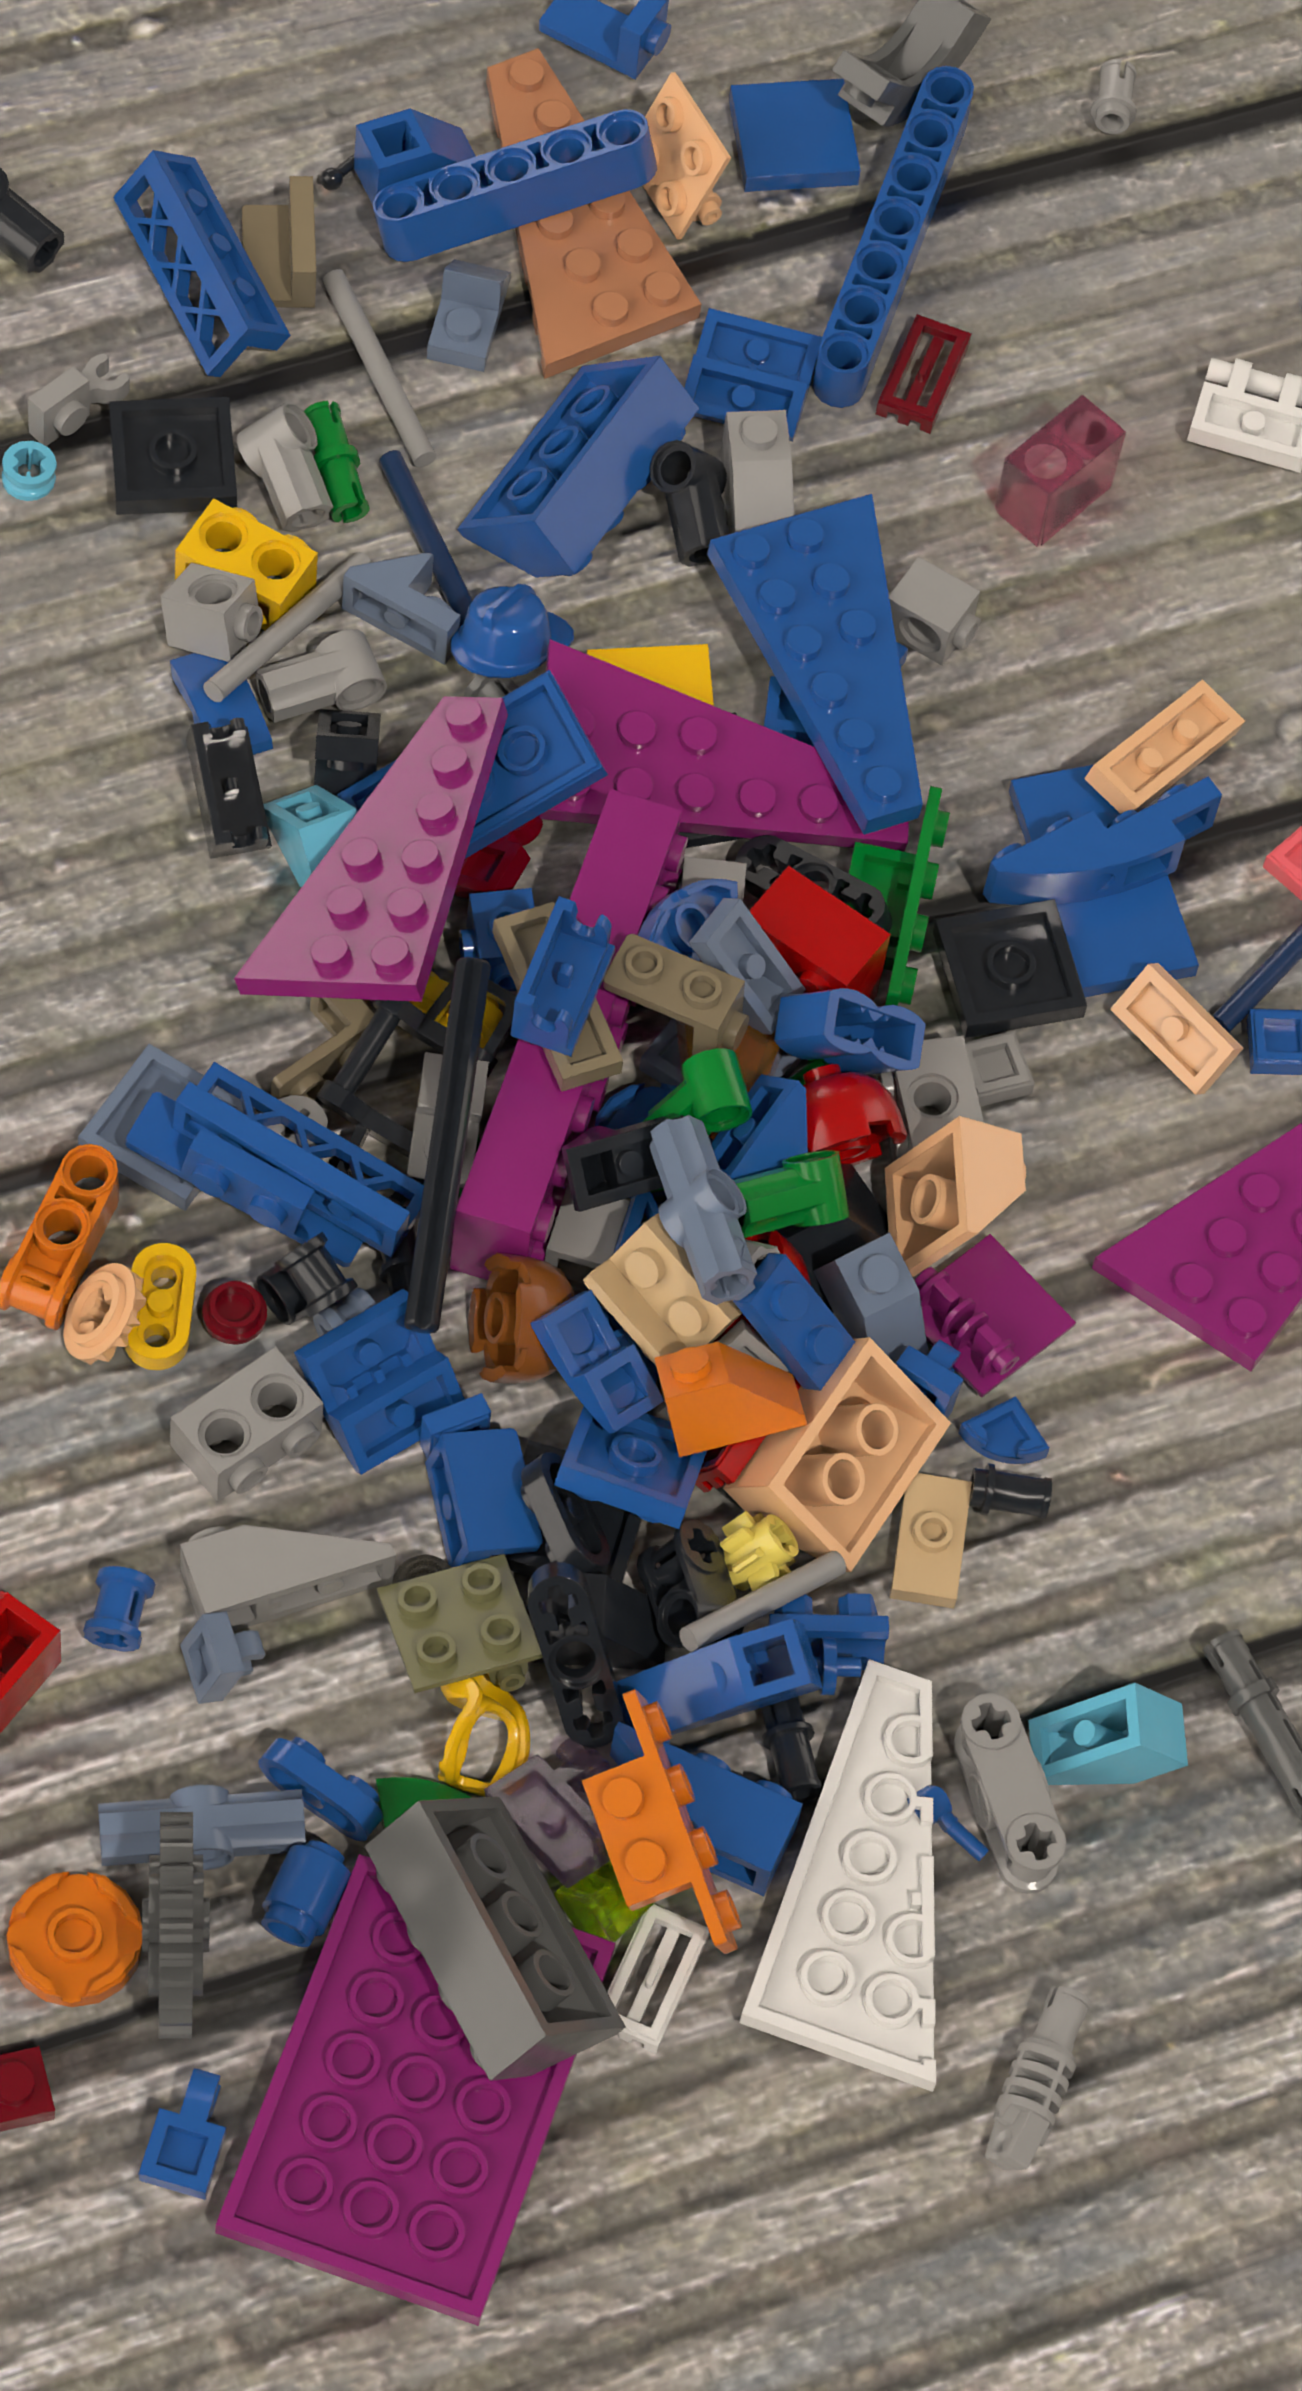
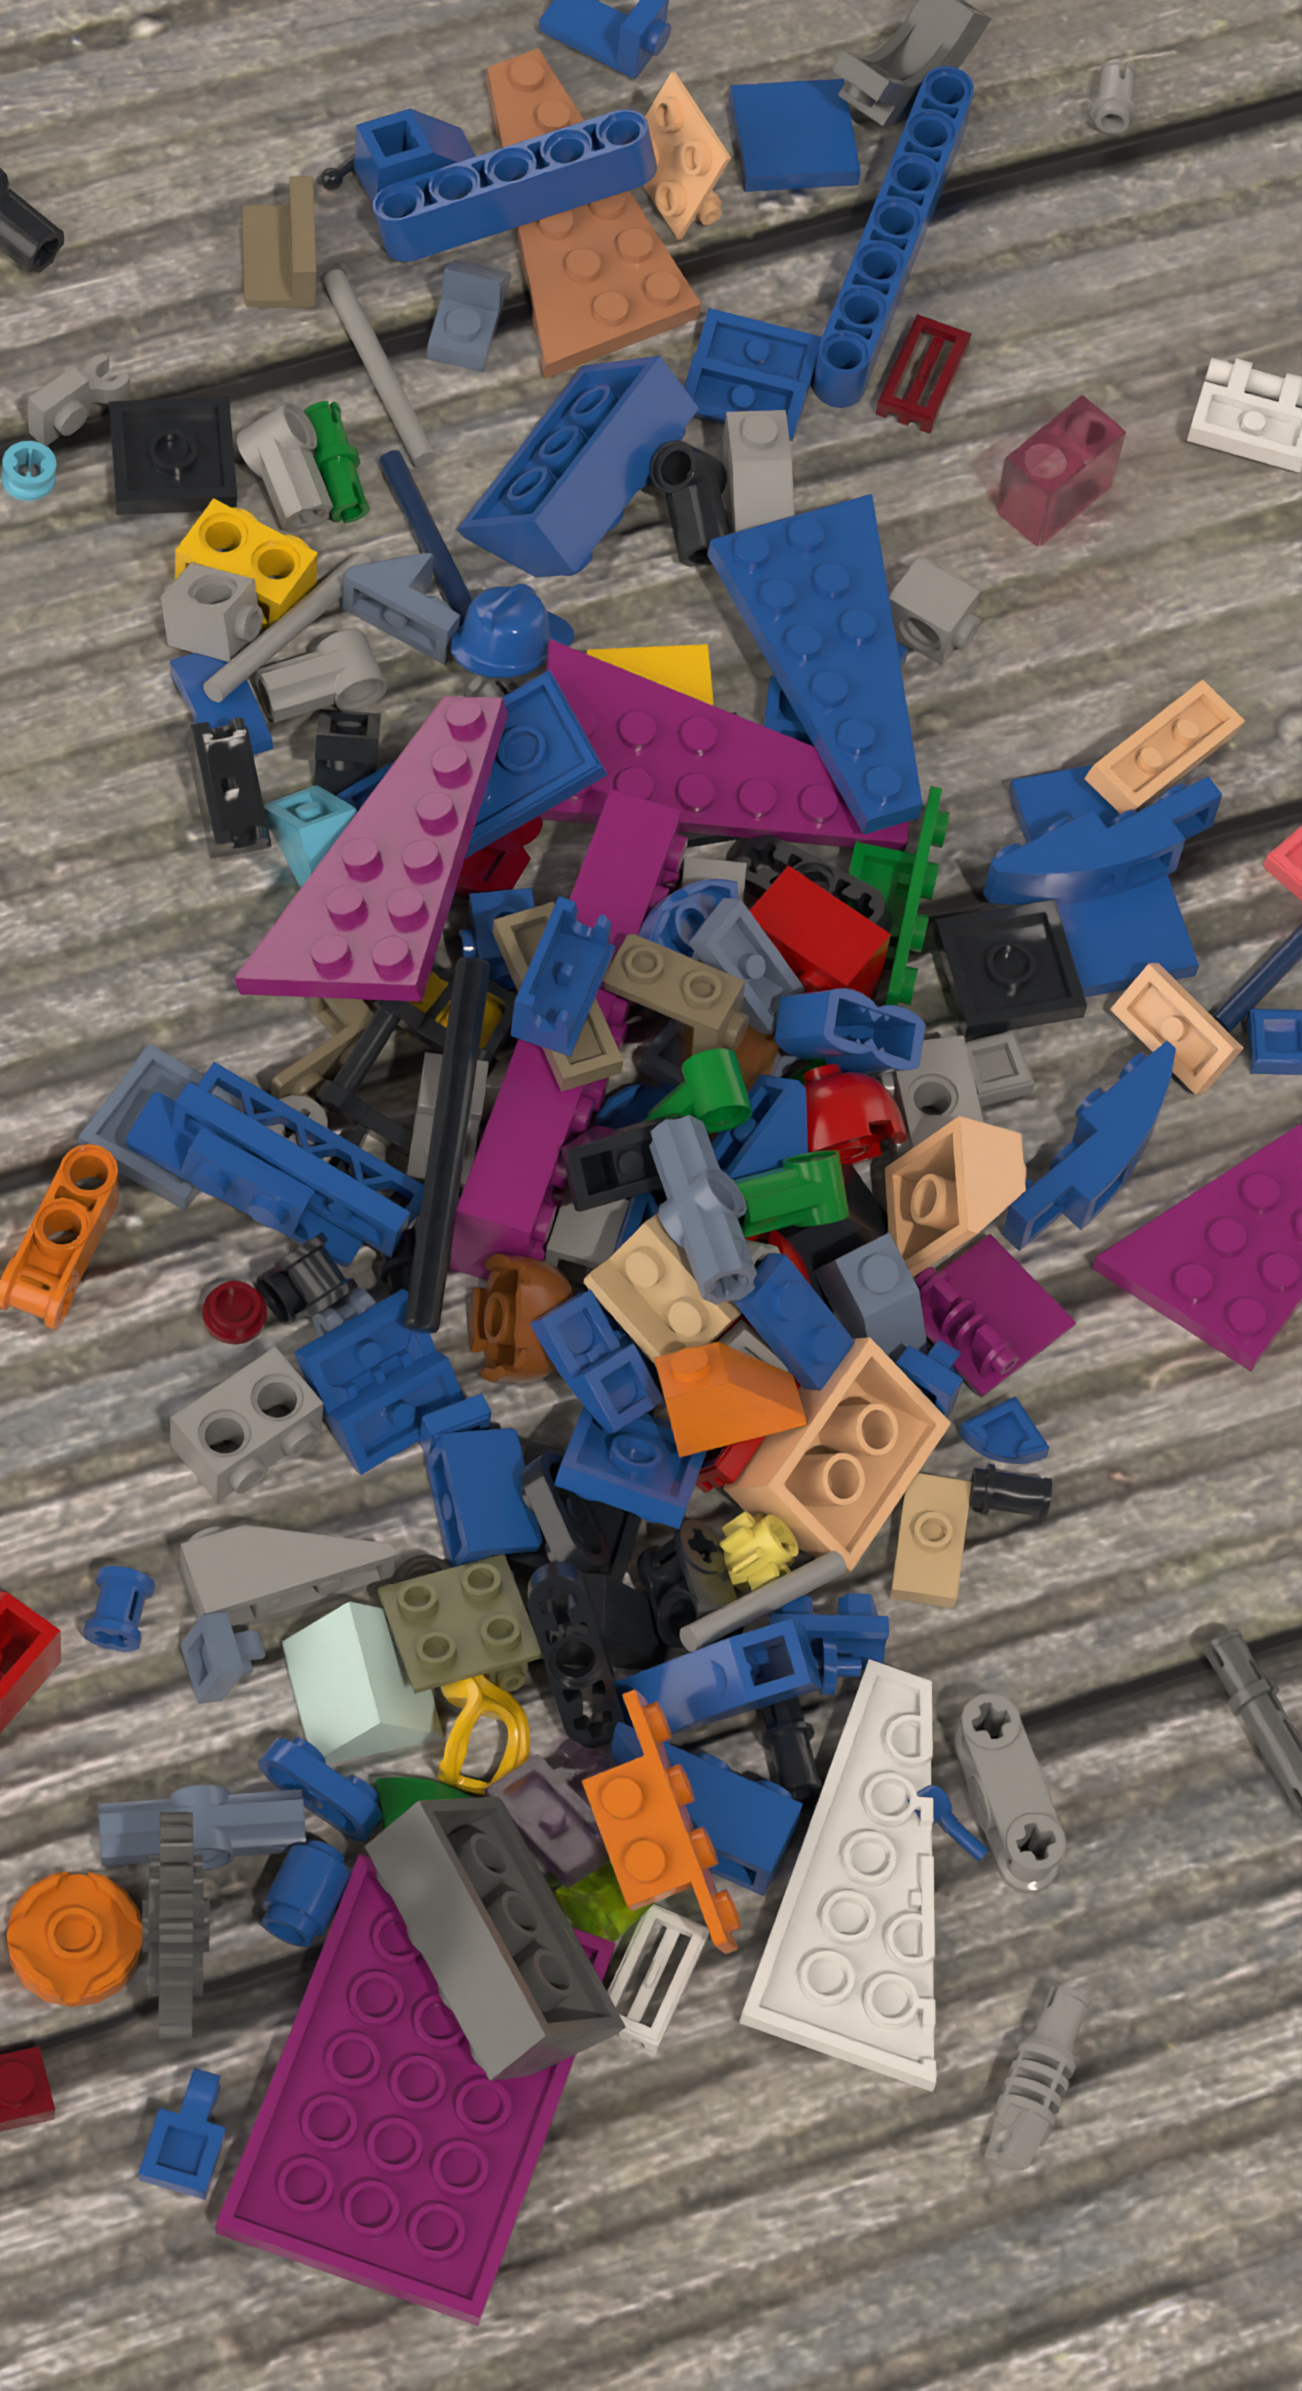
(103, 1313): light nougat gear -> none
(166, 1310): yellow plate -> none
(204, 246): blue fence -> none
(355, 1686): none -> light aqua slope
(1103, 1150): none -> blue slope
(1111, 1738): medium azure slope -> none

